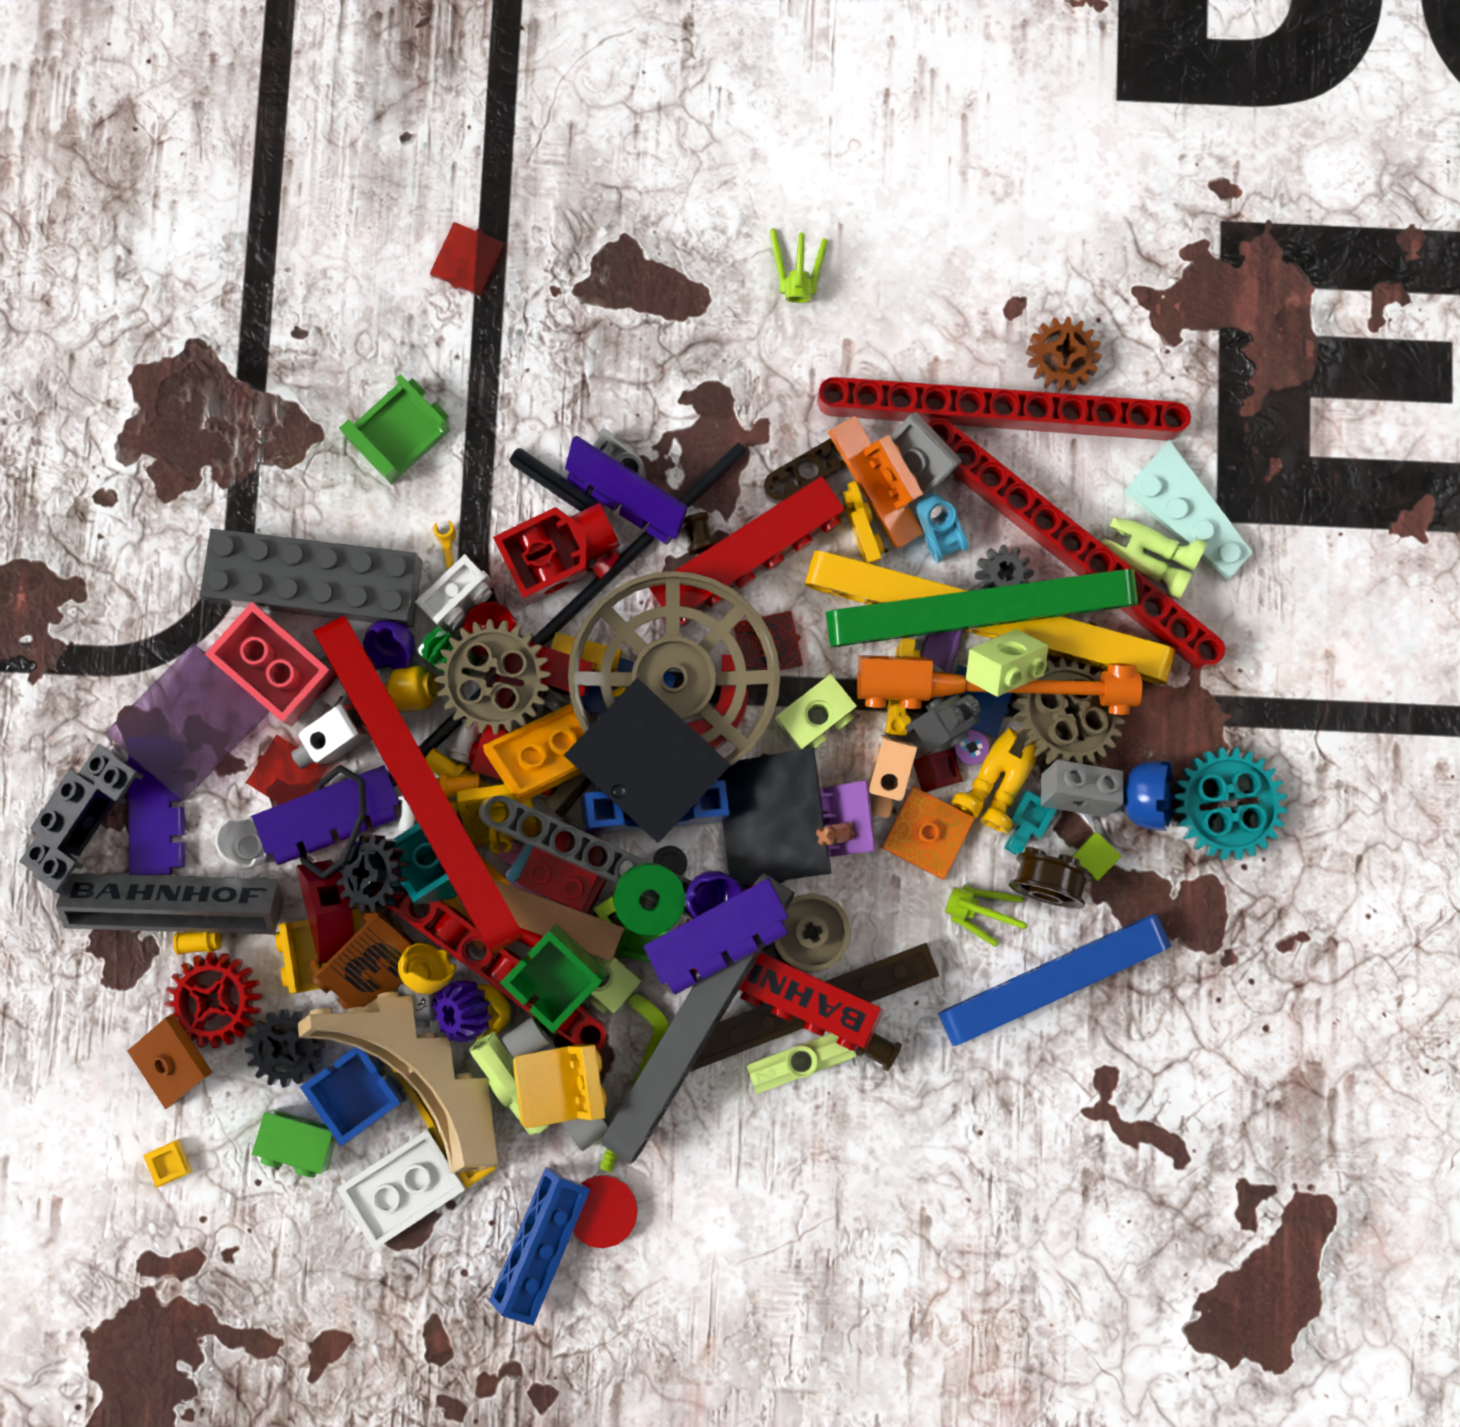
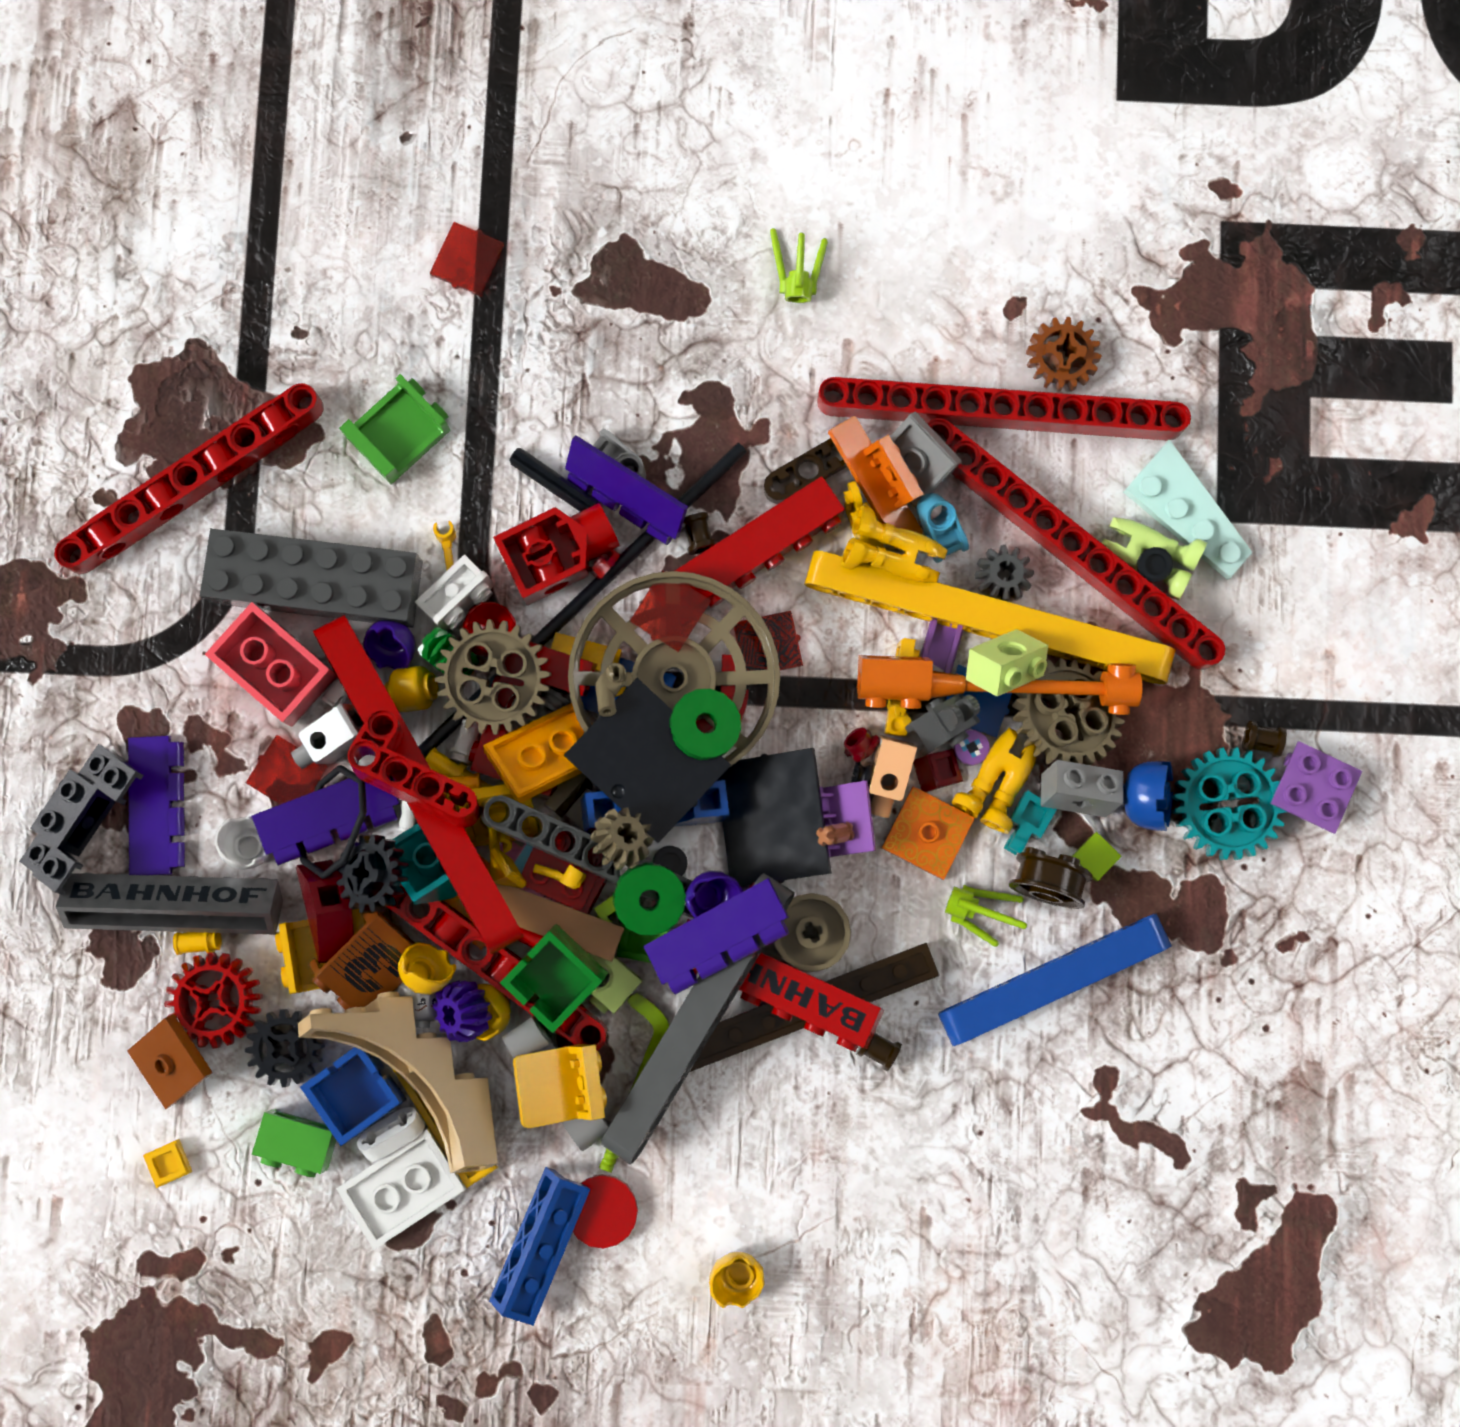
(166, 492): none -> red beam
(187, 722): clear purple piece -> none
(390, 1134): none -> white beam
(417, 777): none -> red beam
(498, 1066): yellowish green piece -> none
(504, 870): none -> yellow slope
(572, 877): none -> yellow hand
(607, 688): none -> dark tan arm
(614, 831): none -> dark tan gear
(670, 613): none -> clear red piece
(715, 706): none -> green tile
(736, 1279): none -> yellow hair
(778, 1070): yellowish green piece -> none
(824, 695): yellowish green brick -> none
(860, 744): none -> dark red plate
(862, 773): none -> black bush
(895, 563): none -> yellow piece
(981, 608): green beam -> none
(1155, 564): none -> black tile
(1264, 739): none -> dark brown bush
(1316, 787): none -> medium lavender hinge

